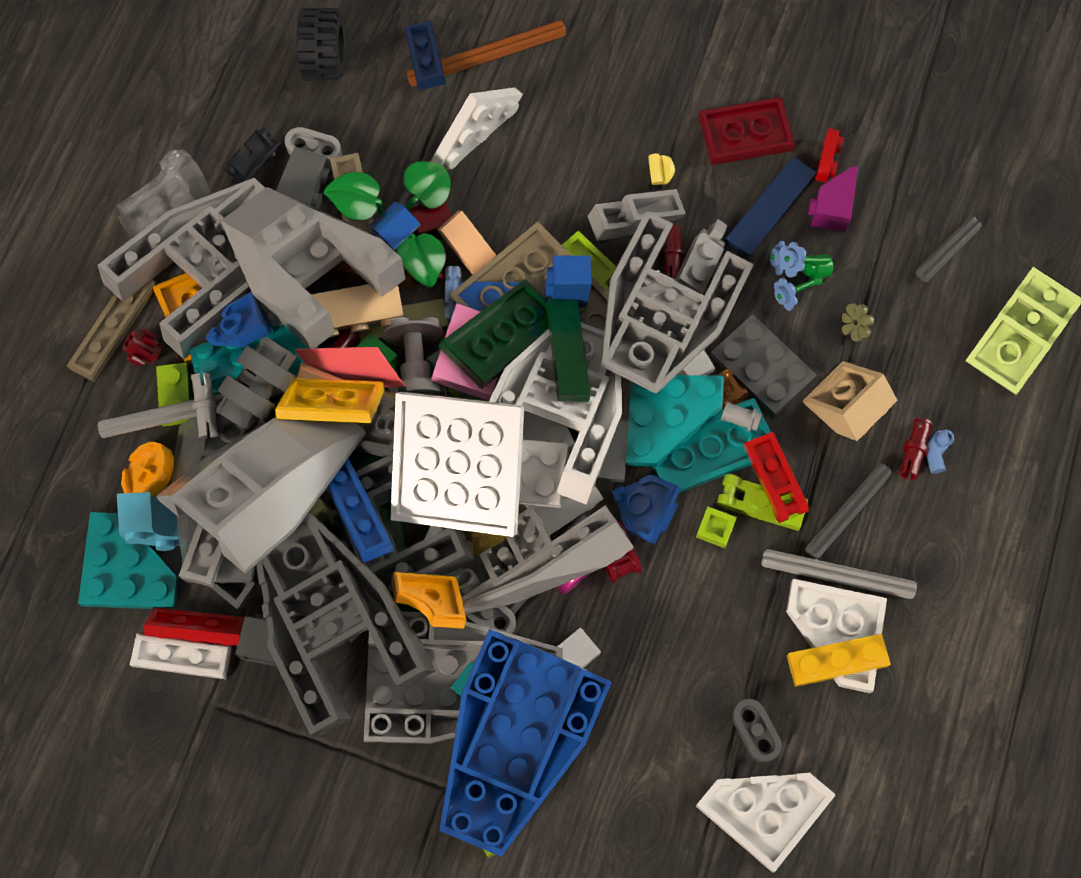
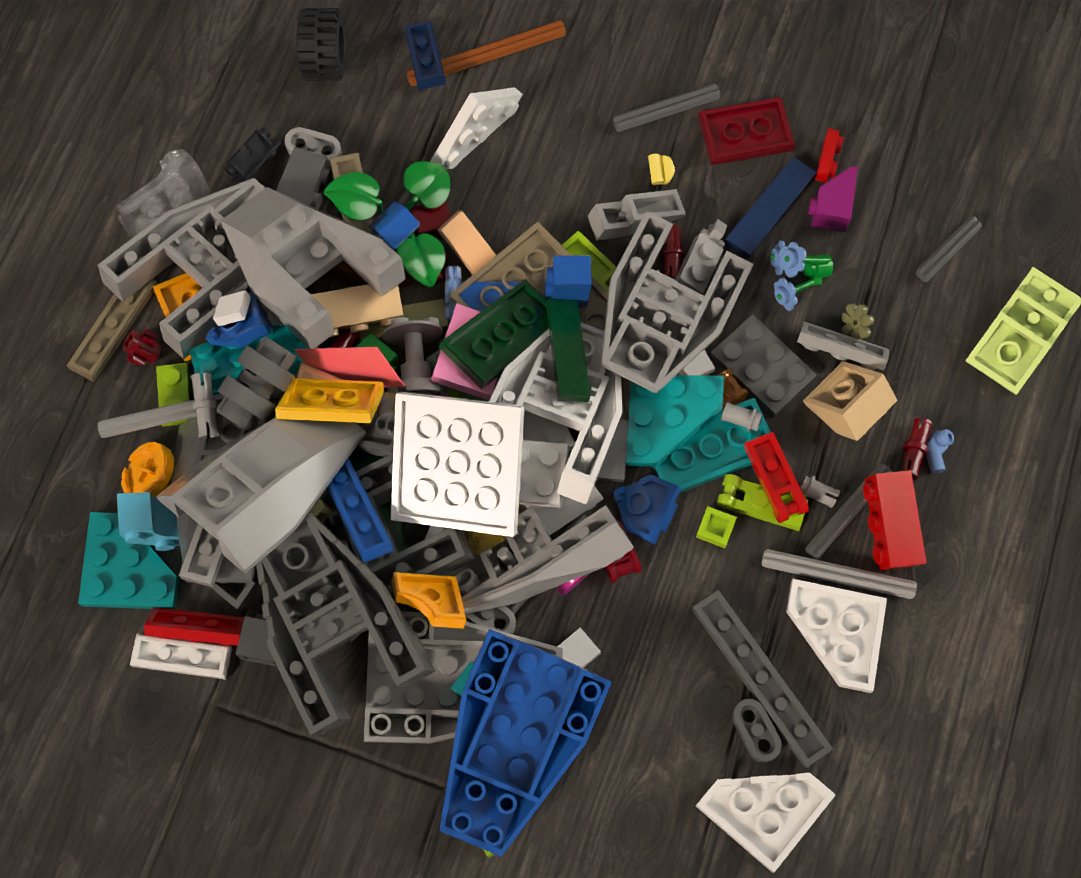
(232, 308): none -> white tile
(666, 107): none -> dark grey axle
(762, 679): none -> dark grey plate
(817, 491): none -> light grey pin
(838, 660): yellow plate -> none
(843, 346): none -> light grey plate
(894, 520): none -> brick

